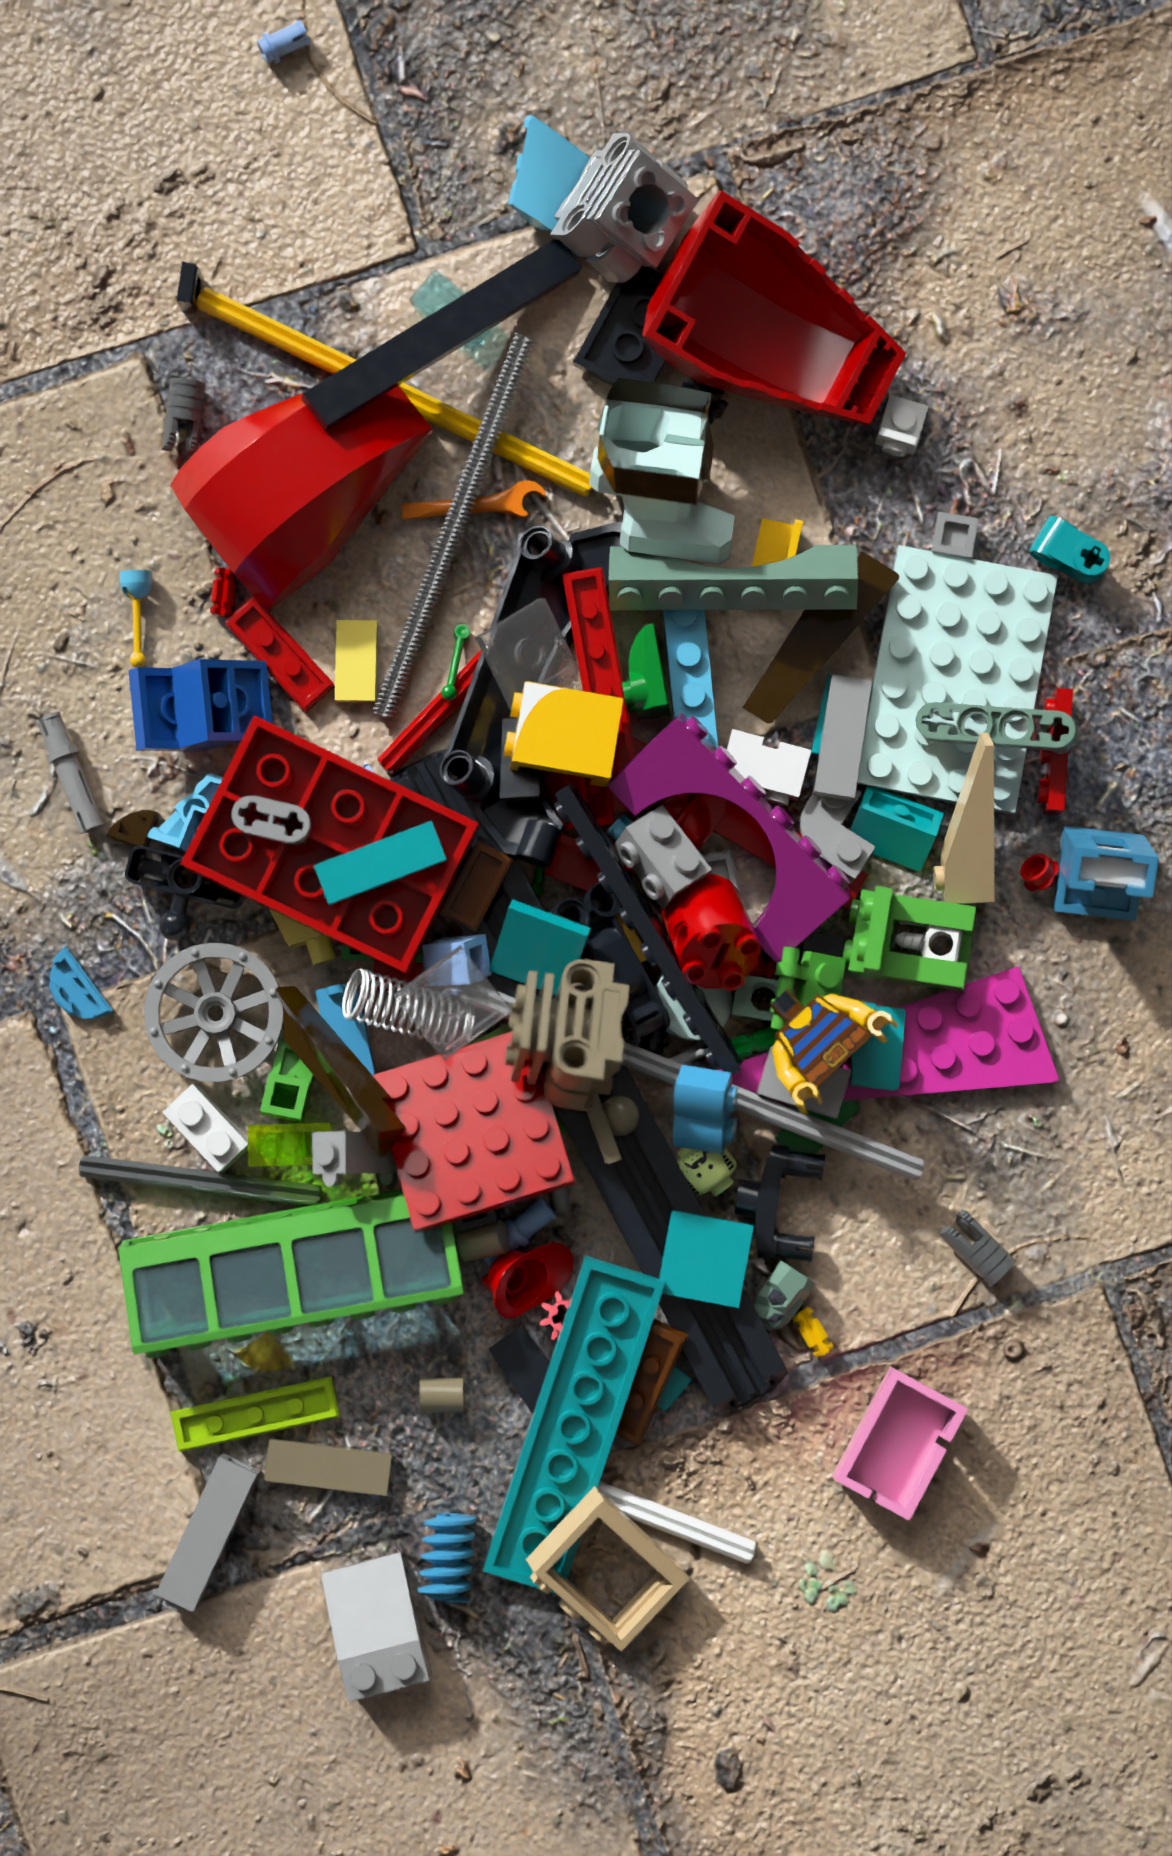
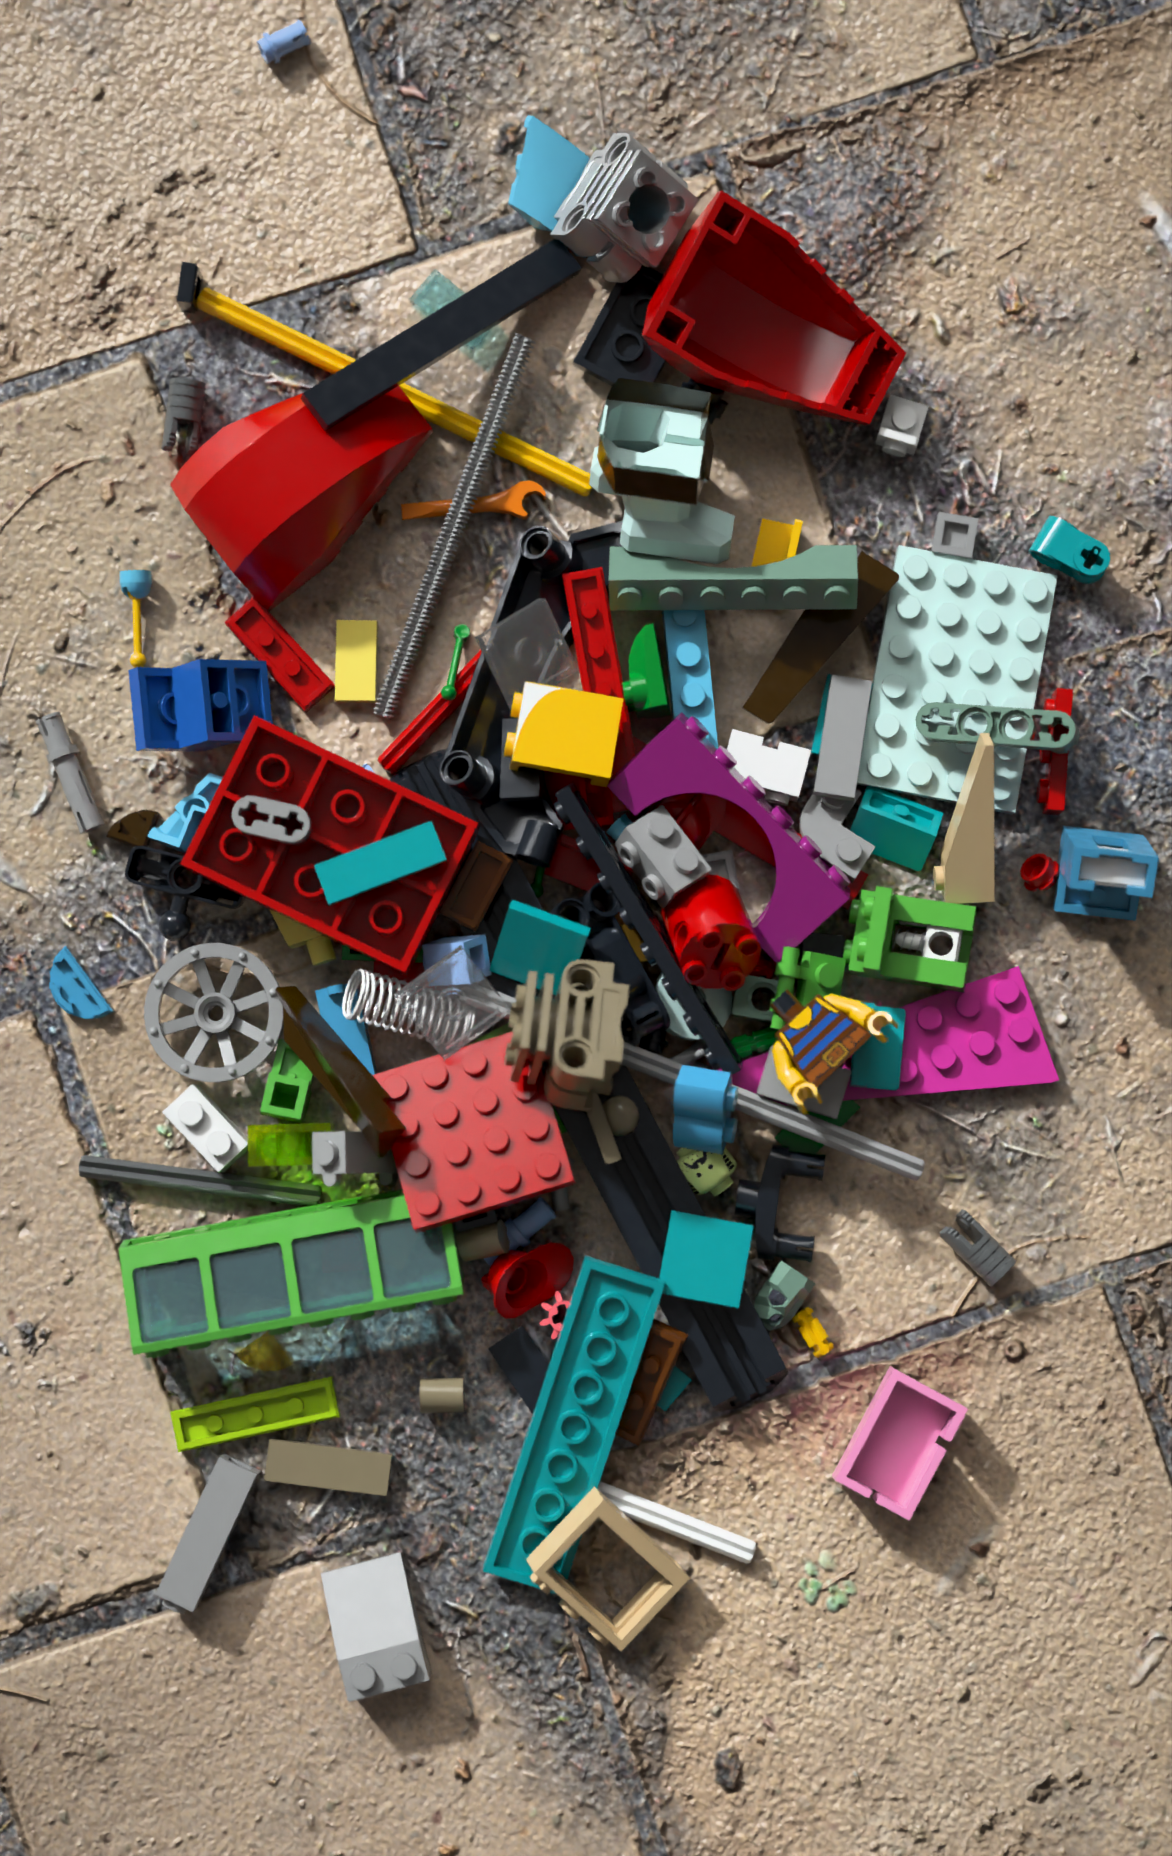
(223, 593): red piece -> none
(447, 1556): dark azure piece -> none

